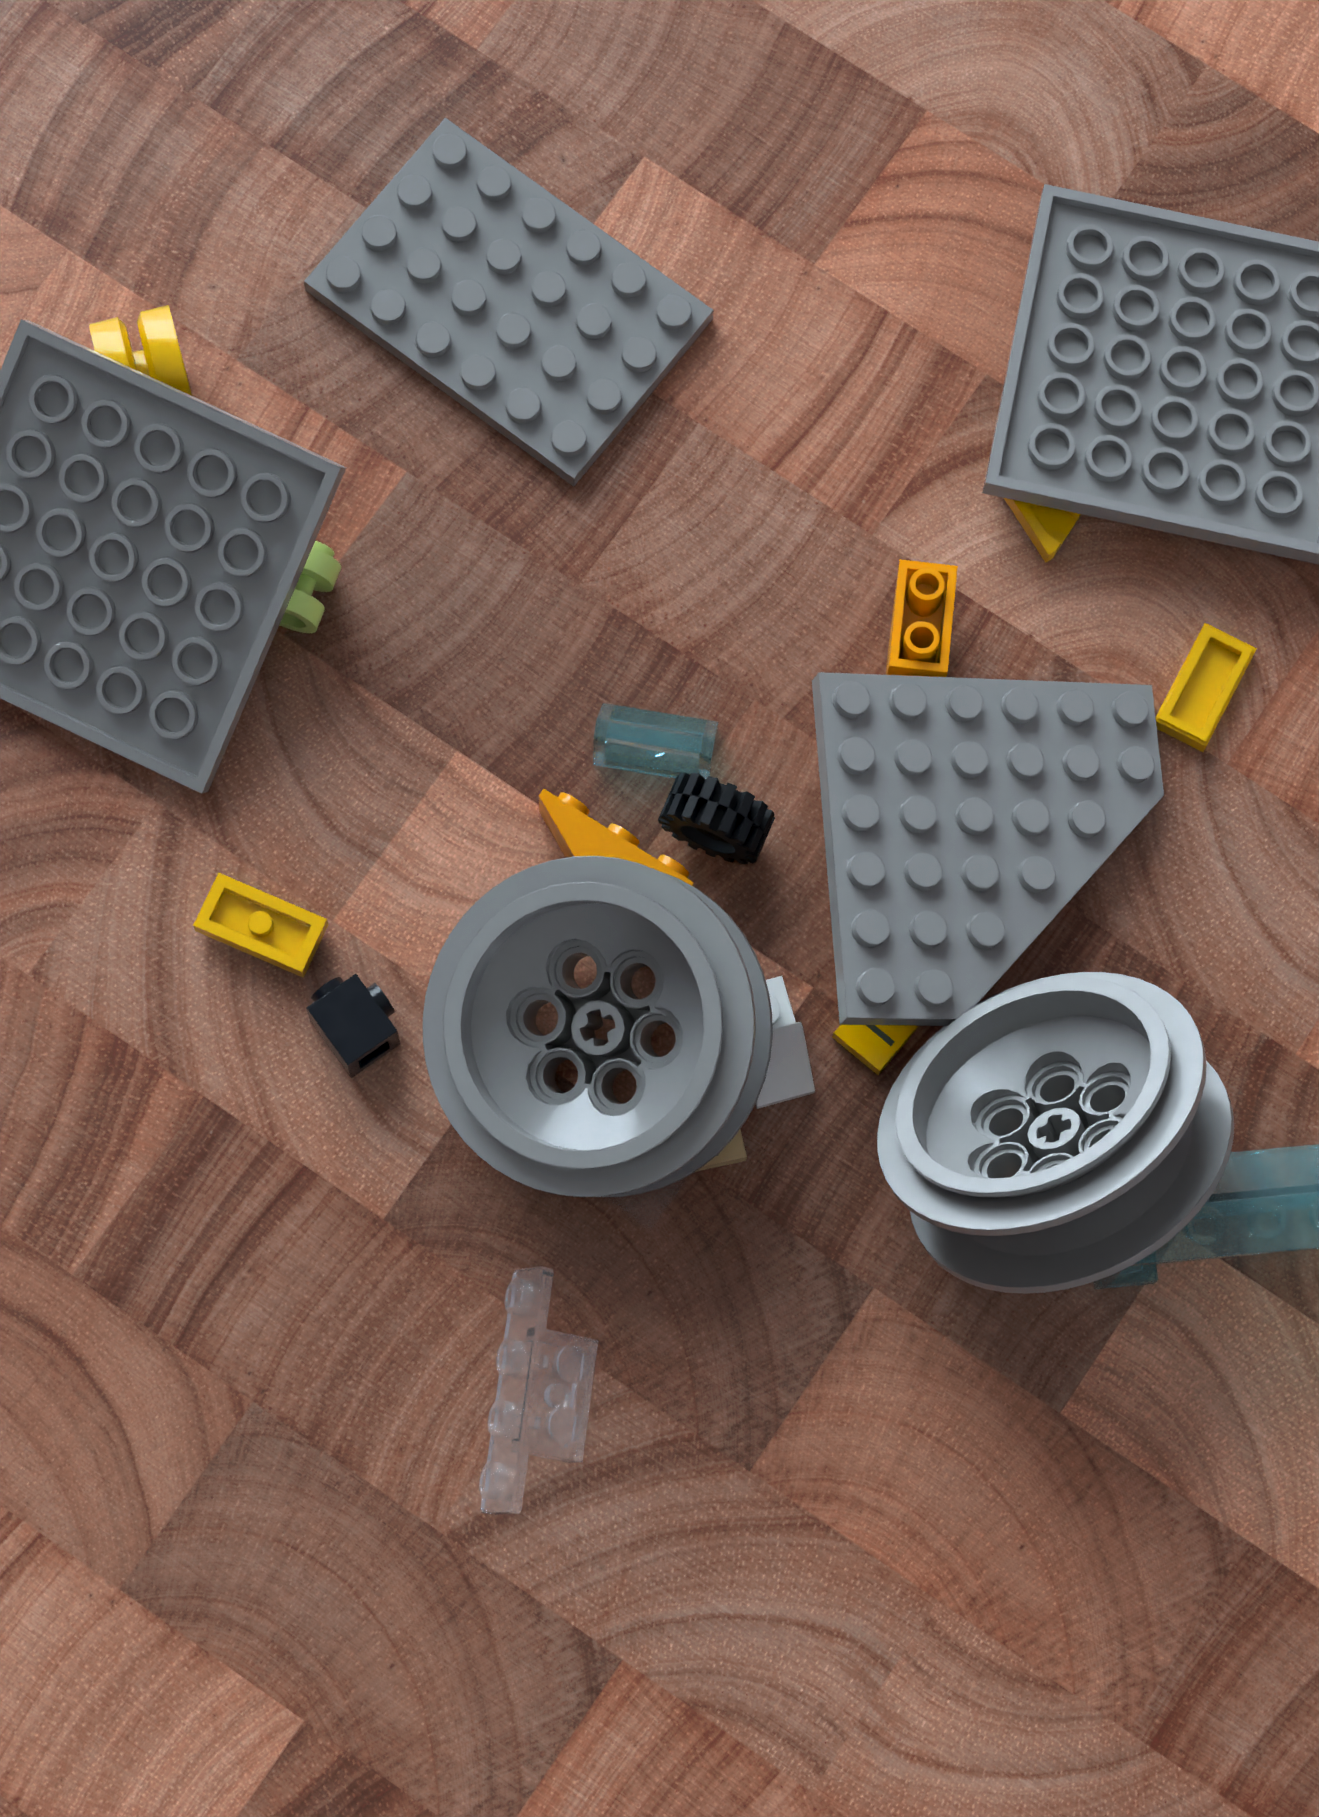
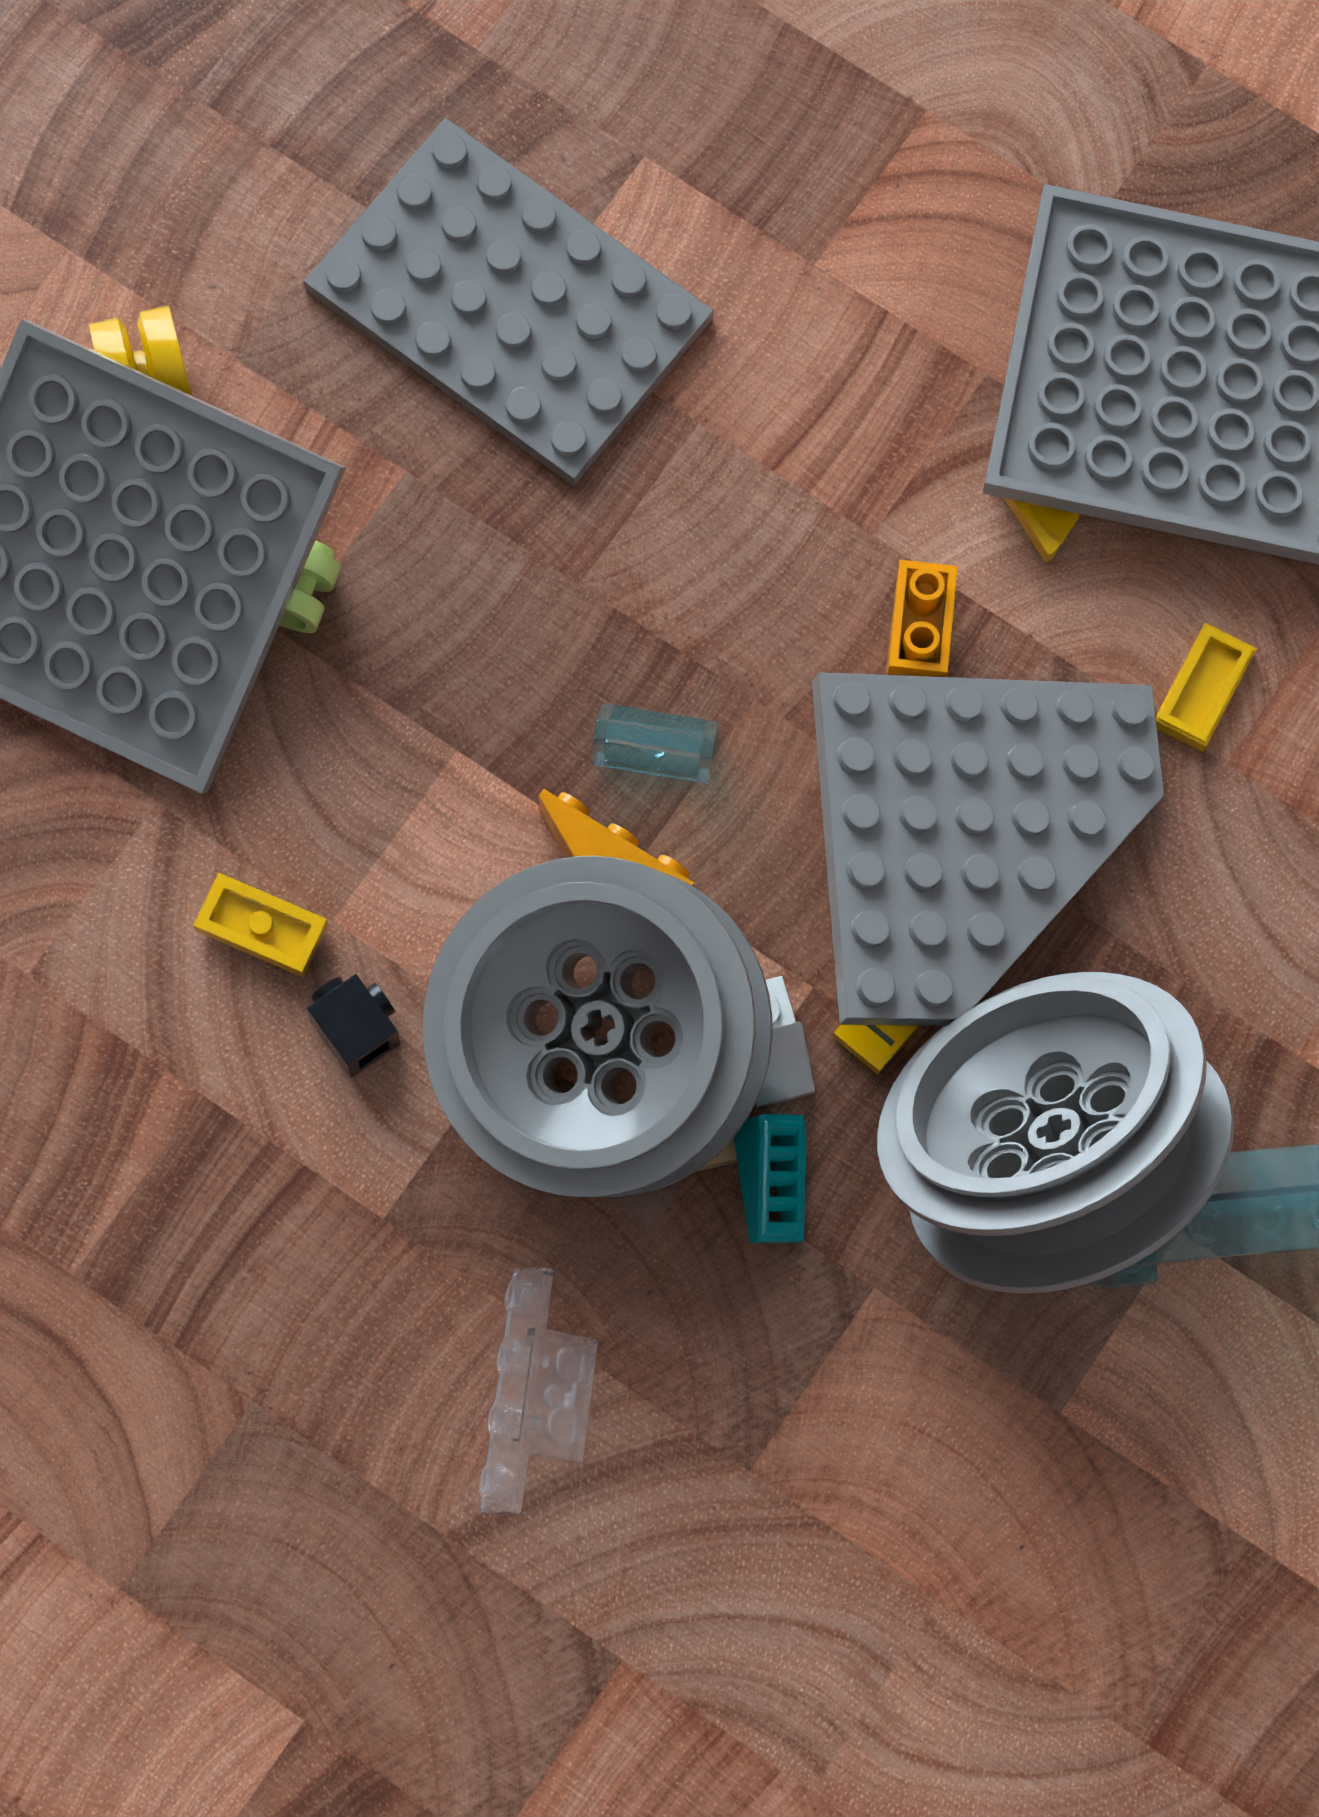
(716, 818): black tyre -> none
(783, 1142): none -> teal slope

